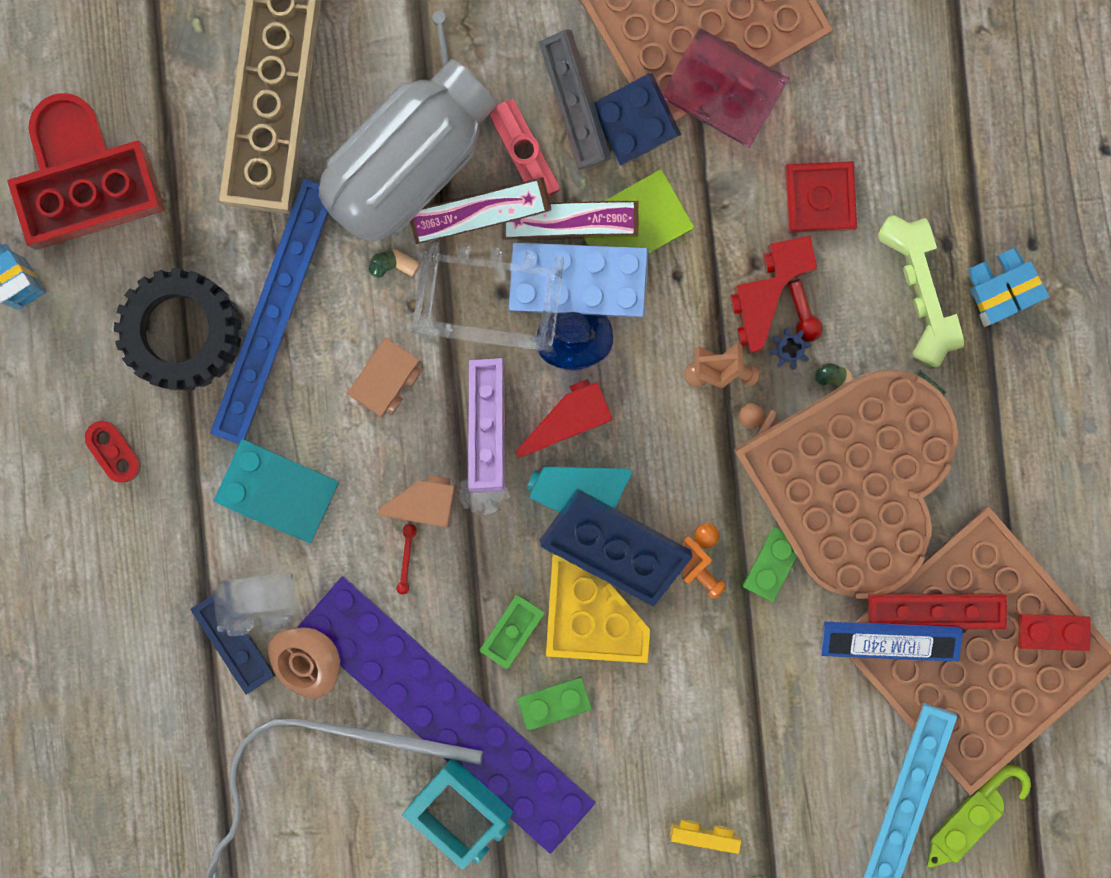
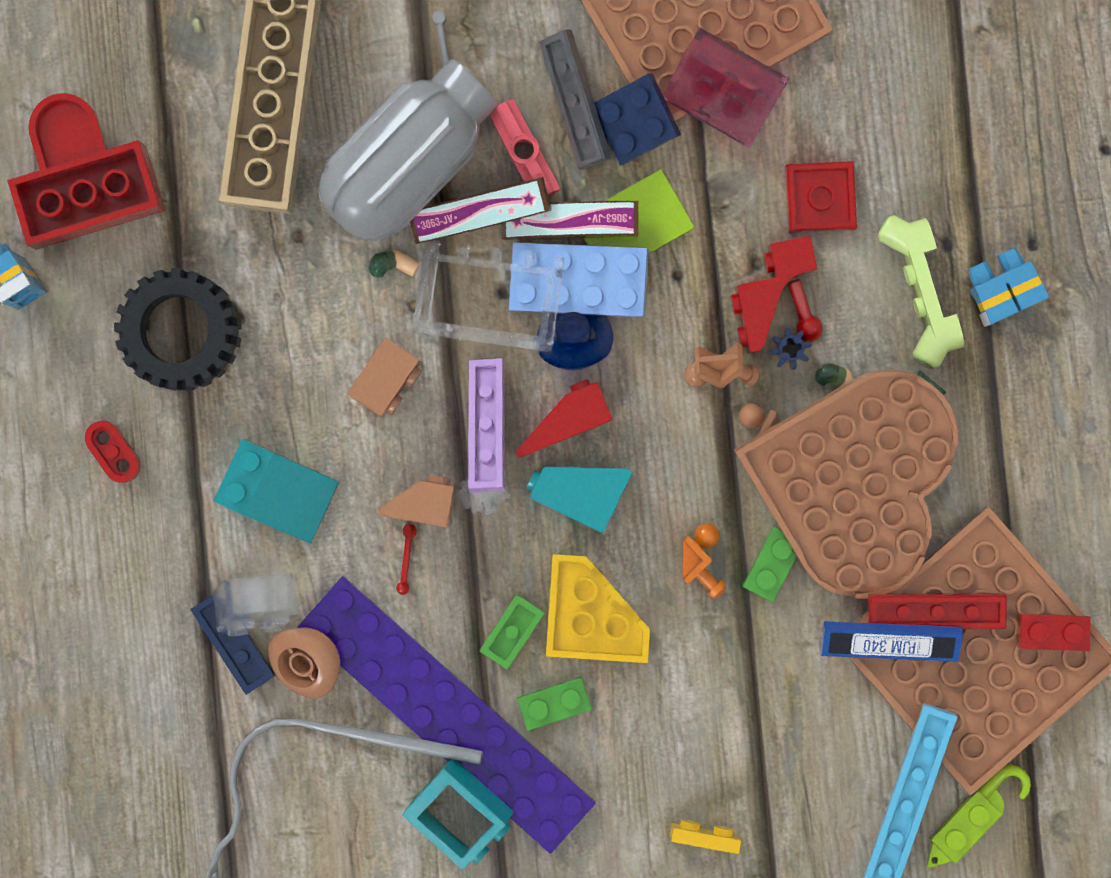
(271, 315): blue plate -> none
(615, 547): dark blue plate -> none

